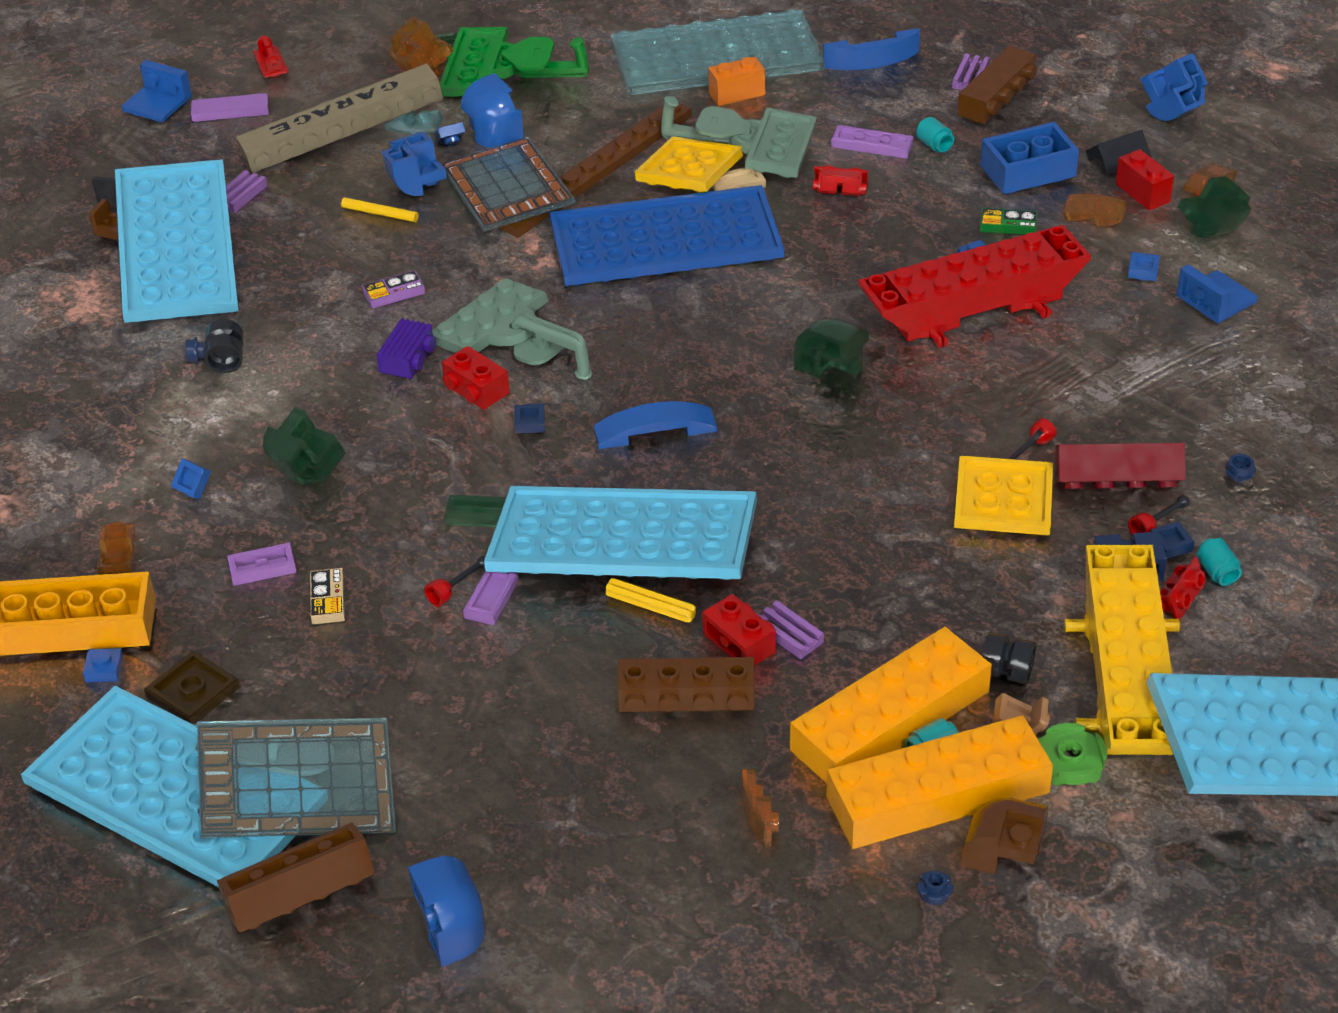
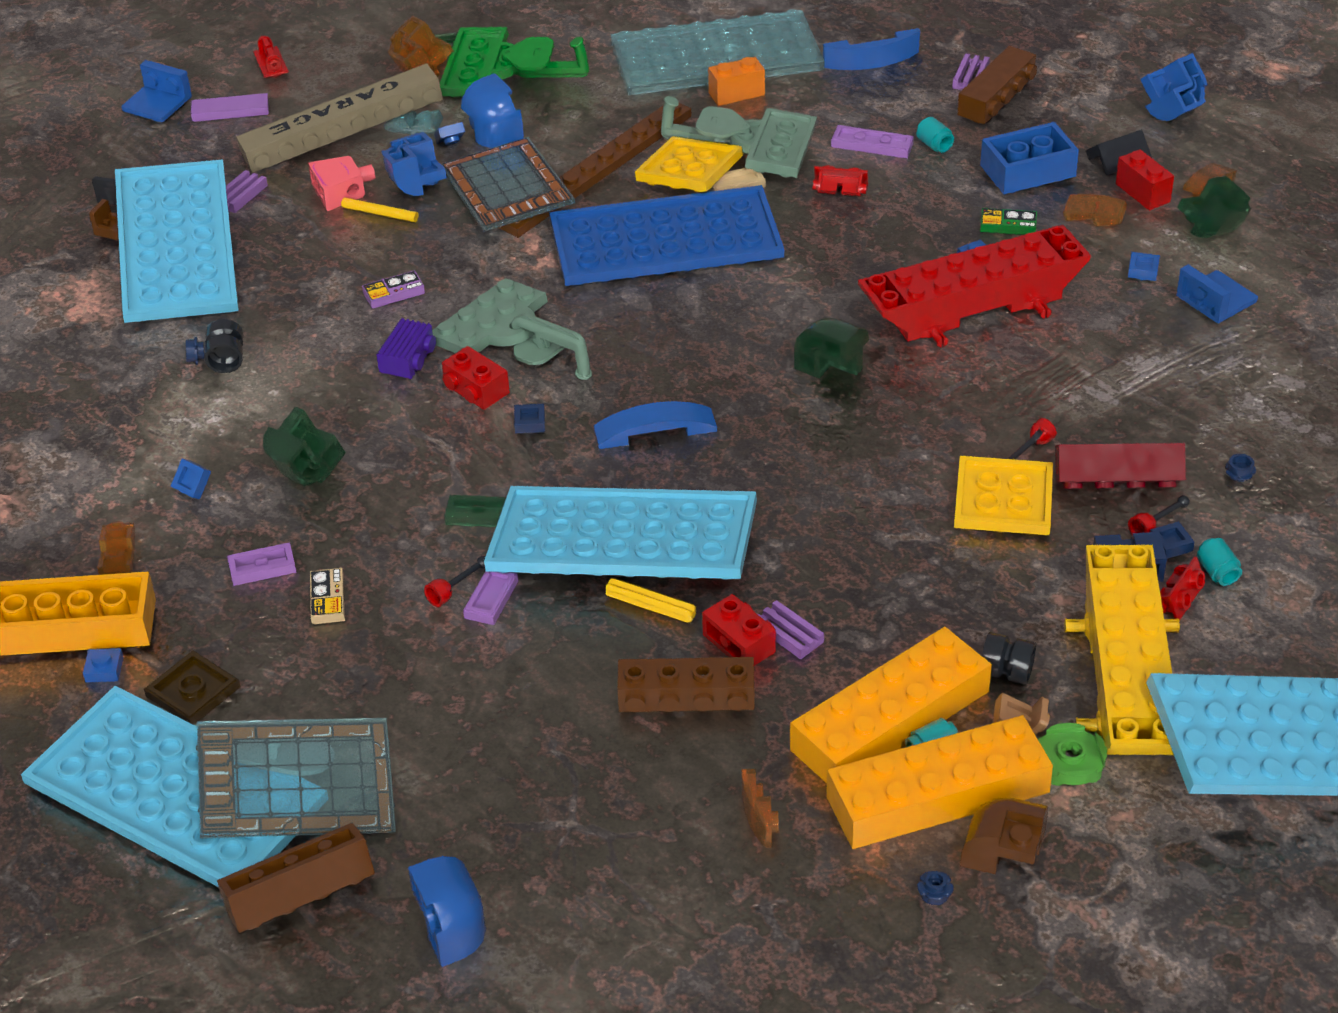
(339, 179): none -> coral torso

